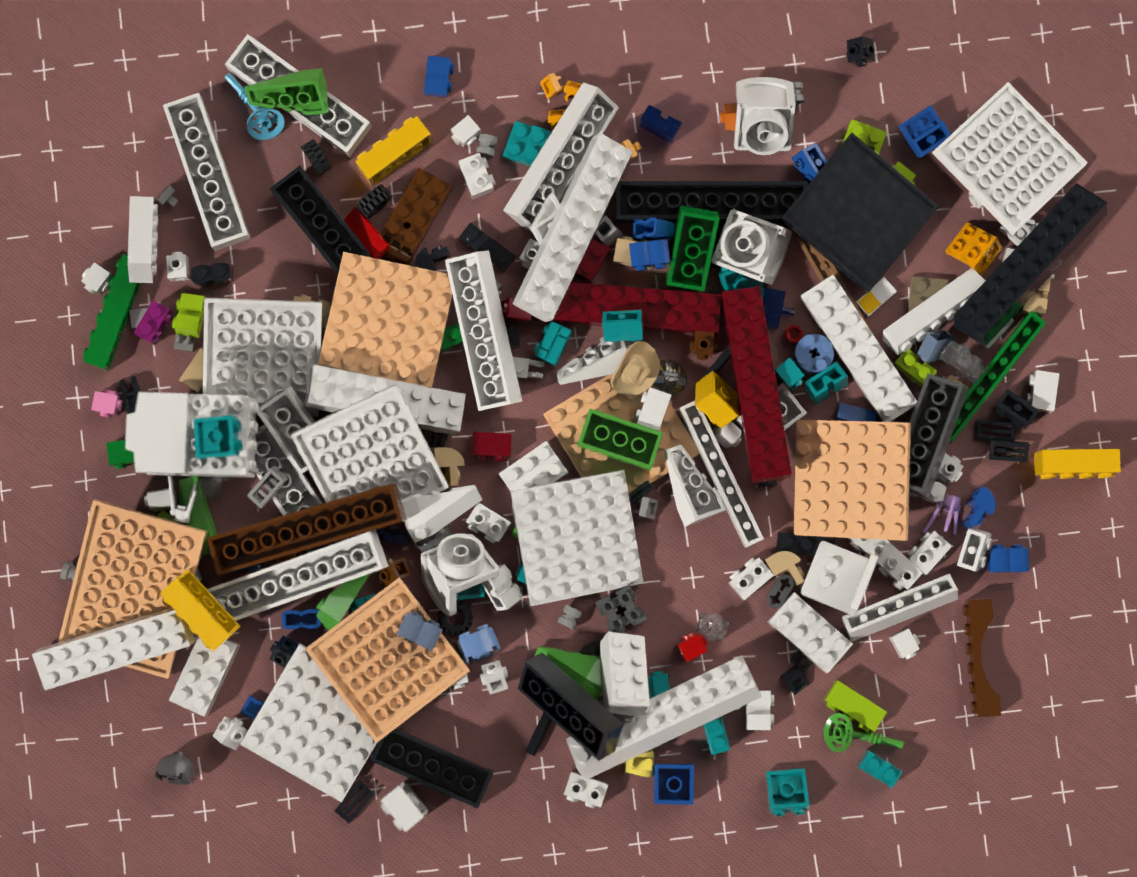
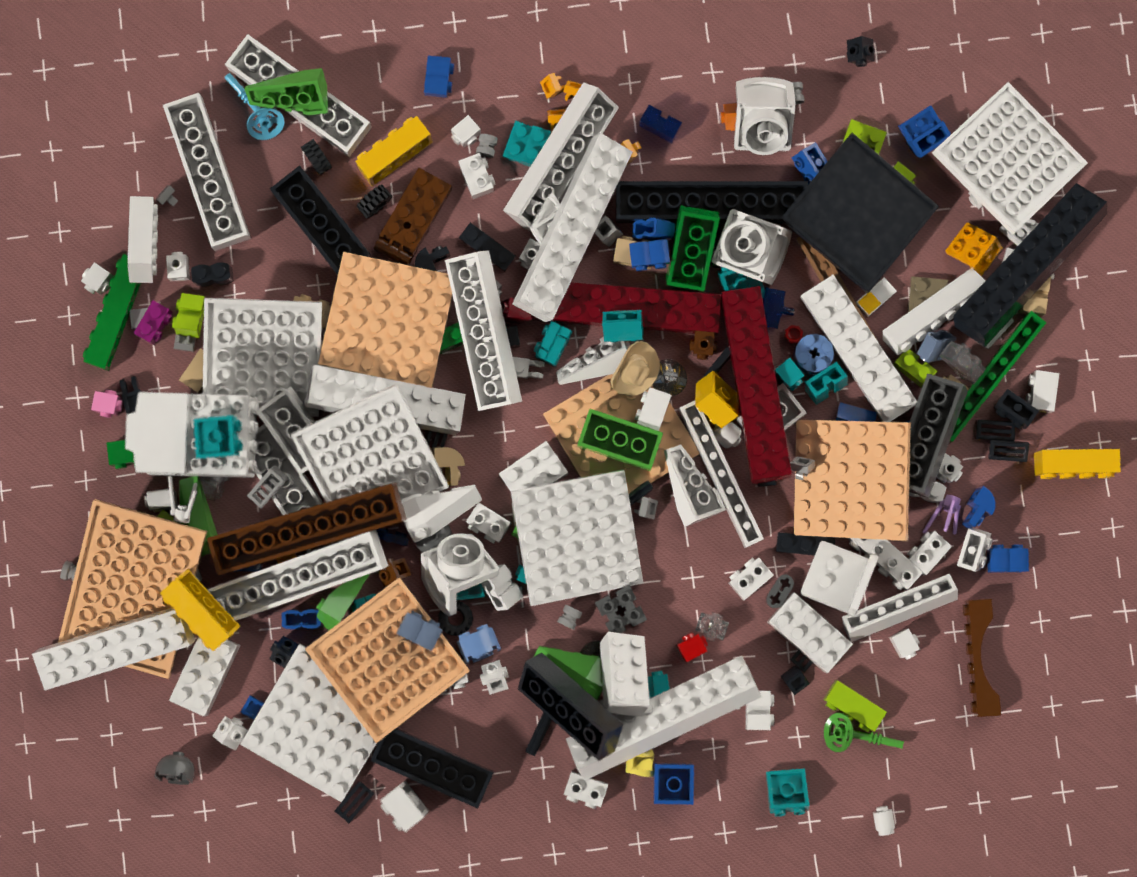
(366, 233): red tile -> none
(491, 445): dark red brick -> none
(592, 261): dark red brick -> none
(716, 736): teal brick -> none
(785, 561): tan brick -> none
(802, 467): none -> light grey tile
(879, 768): teal brick -> none
(884, 820): none -> white brick

